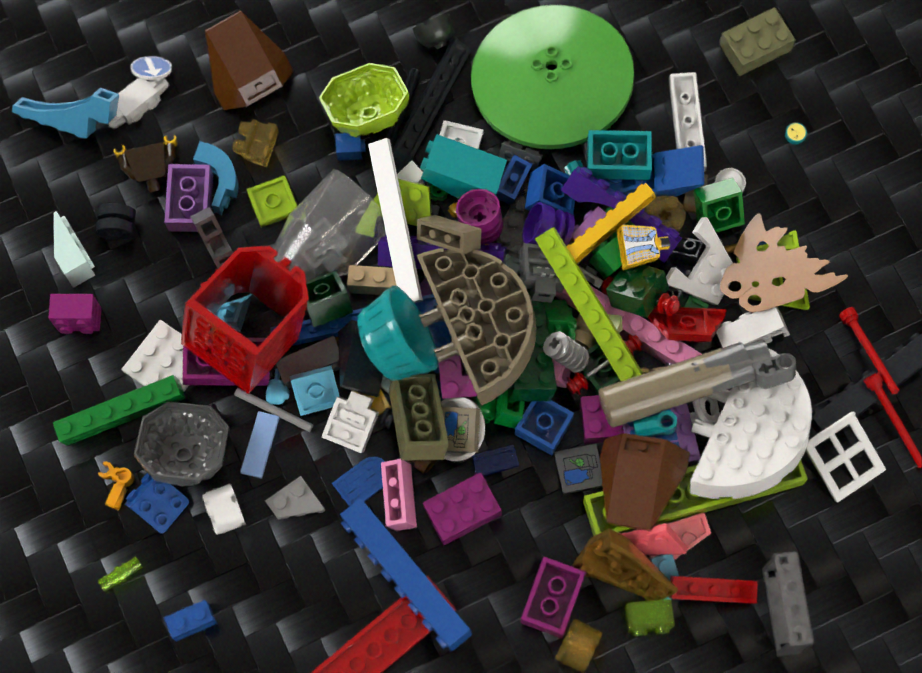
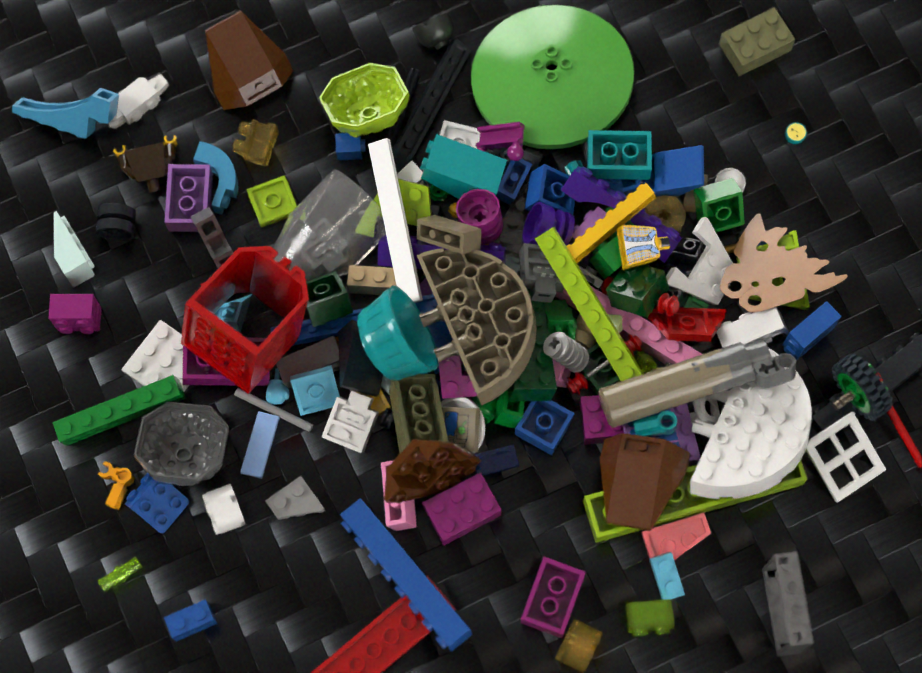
(151, 68): piece -> none
(361, 481): blue window -> none
(427, 469): none -> reddish brown wedge
(503, 136): none -> magenta gear
(579, 468): dark grey tile -> none
(620, 563): pearl gold wedge -> none
(645, 362): none -> clear neon green pin
(657, 541): coral wing -> none
(686, 111): white piece -> none
(715, 589): red plate -> none
(811, 330): none -> blue brick
(850, 317): red piece -> none
(861, 387): none -> black wheel

